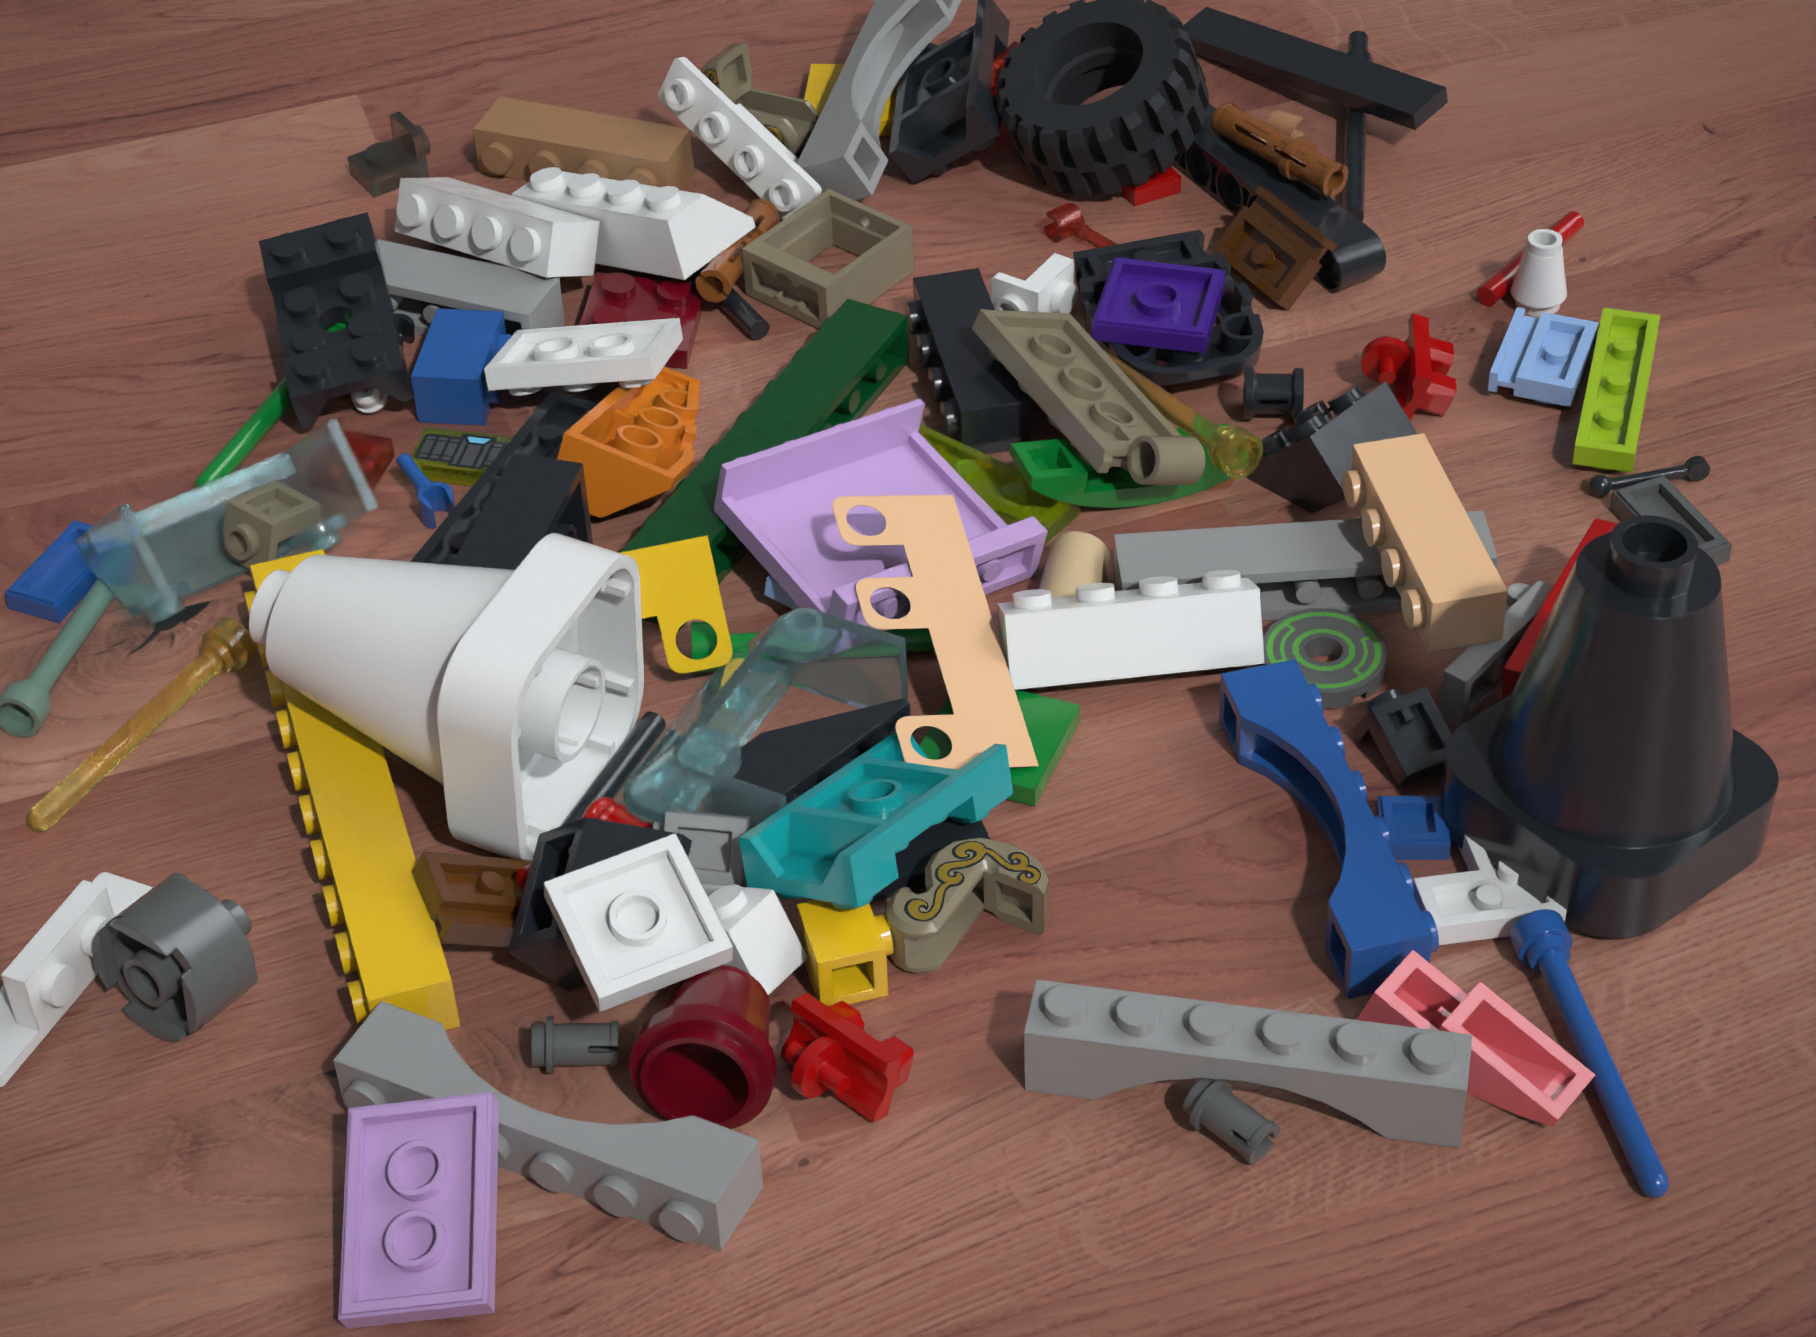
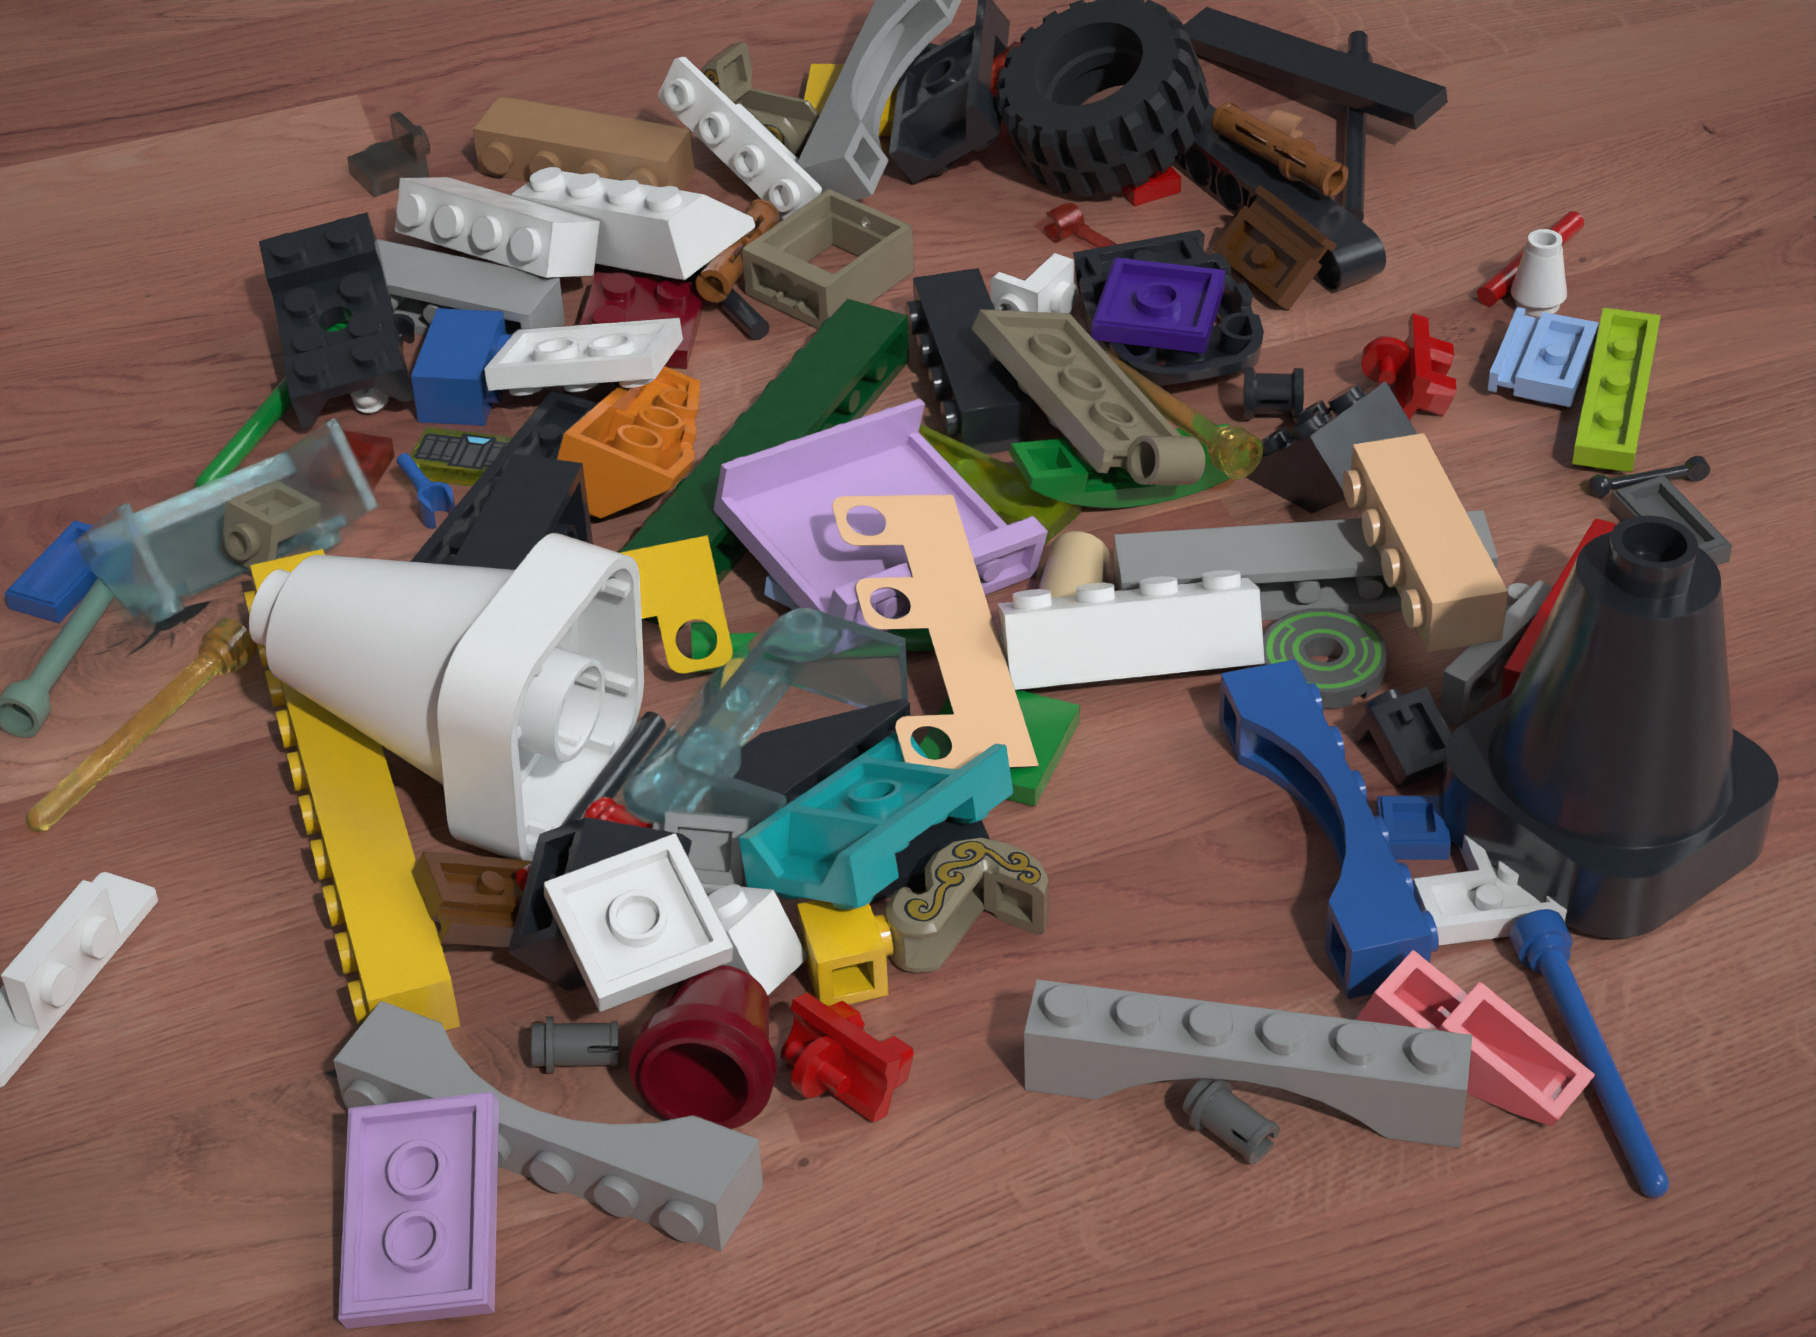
(176, 957): dark grey brick -> none

